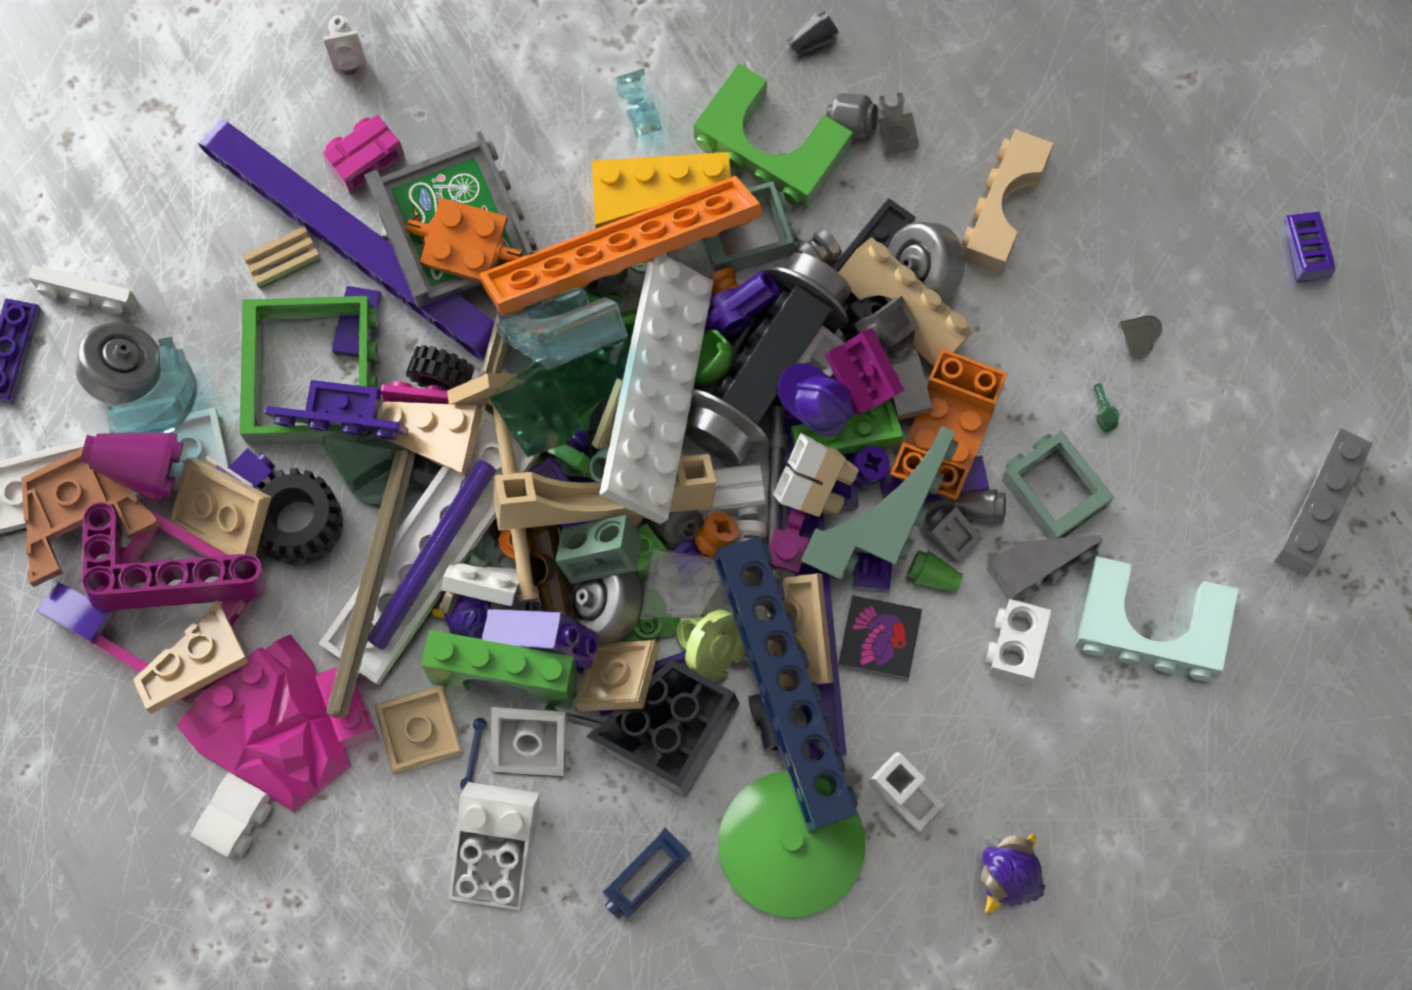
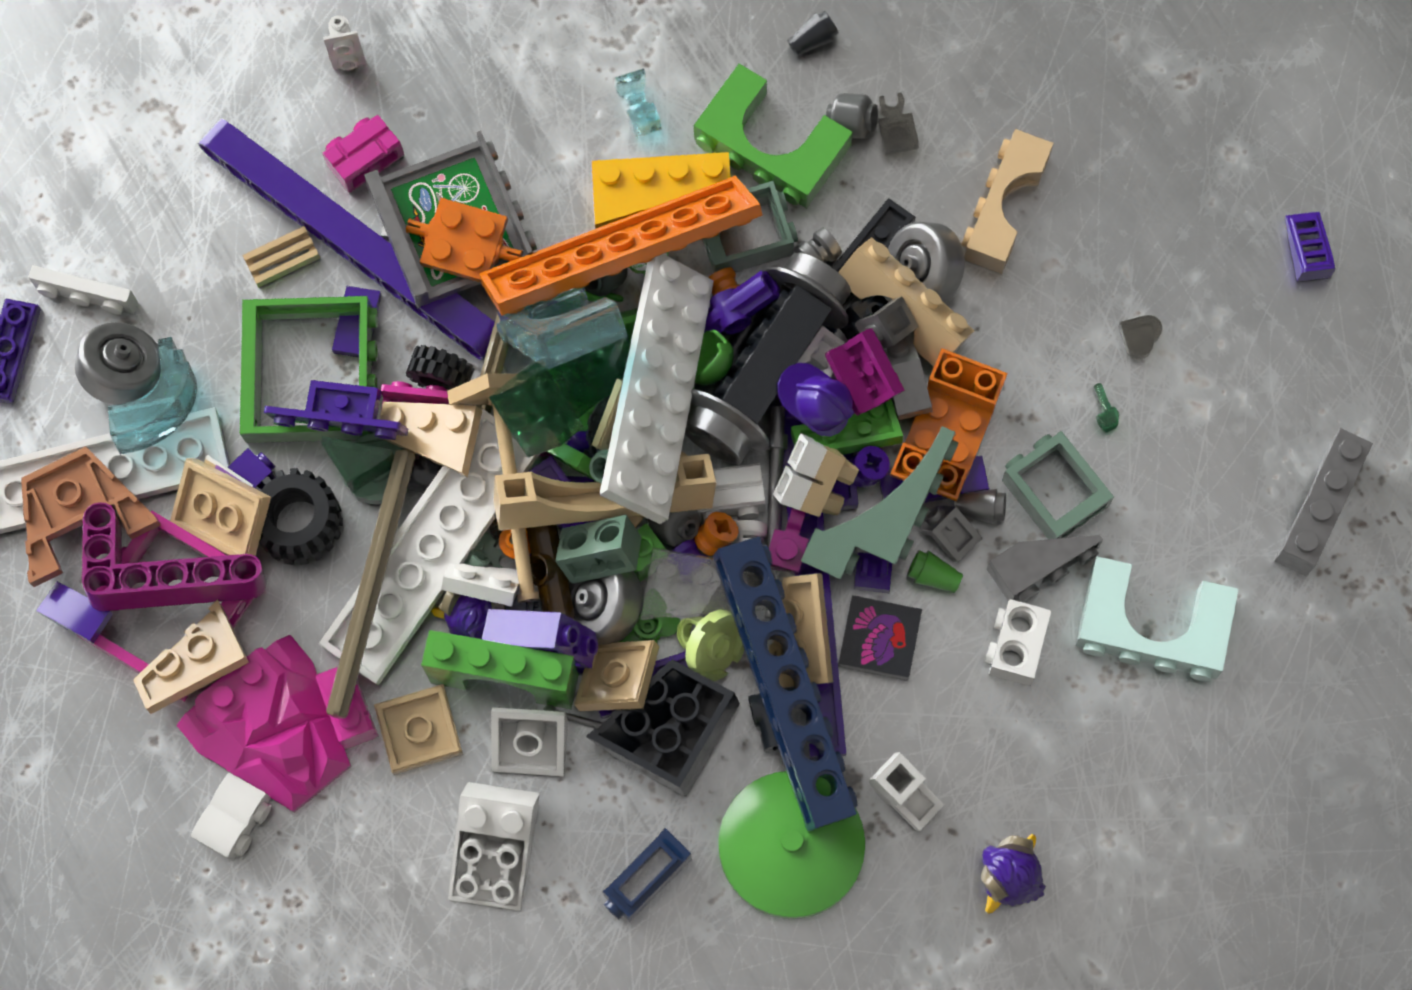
(135, 460): magenta cone -> none
(431, 554): dark purple axle -> none
(479, 725): dark blue hinge -> none

